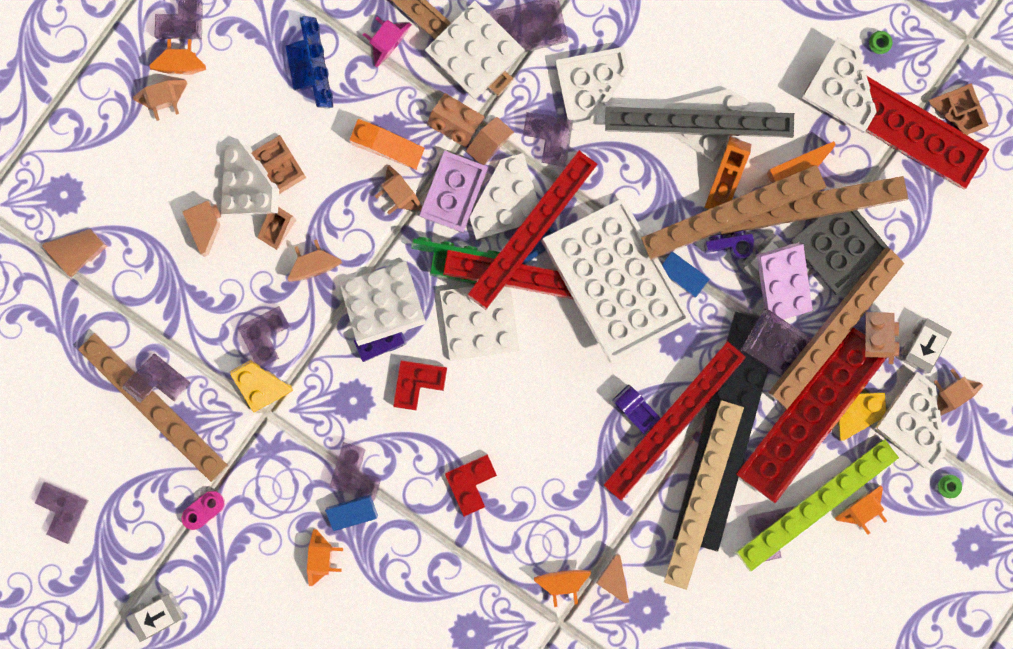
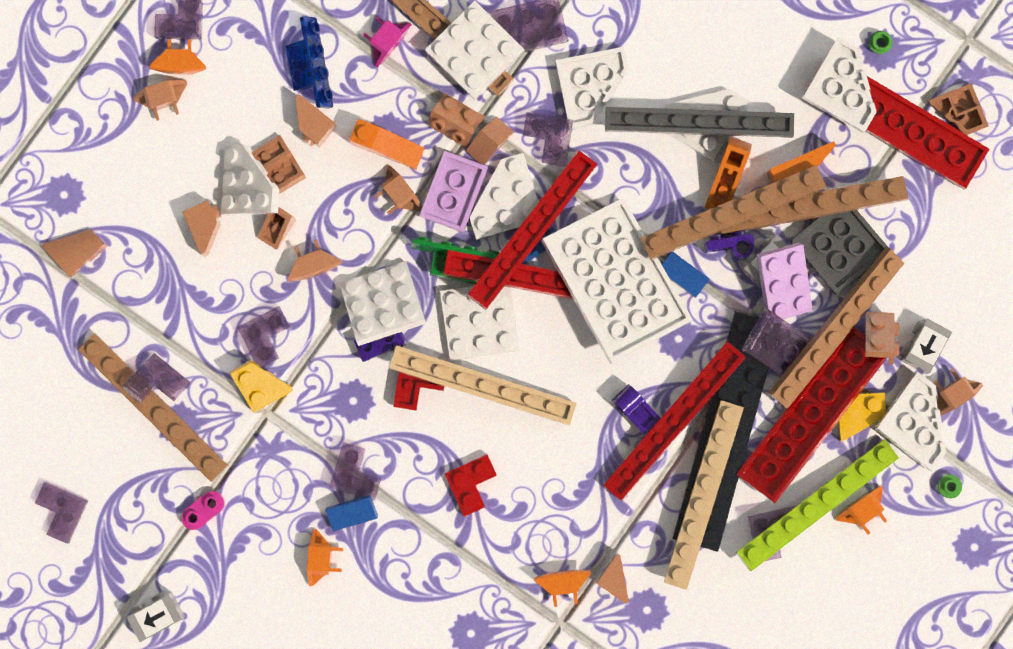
(313, 123): none -> nougat slope
(482, 385): none -> tan plate

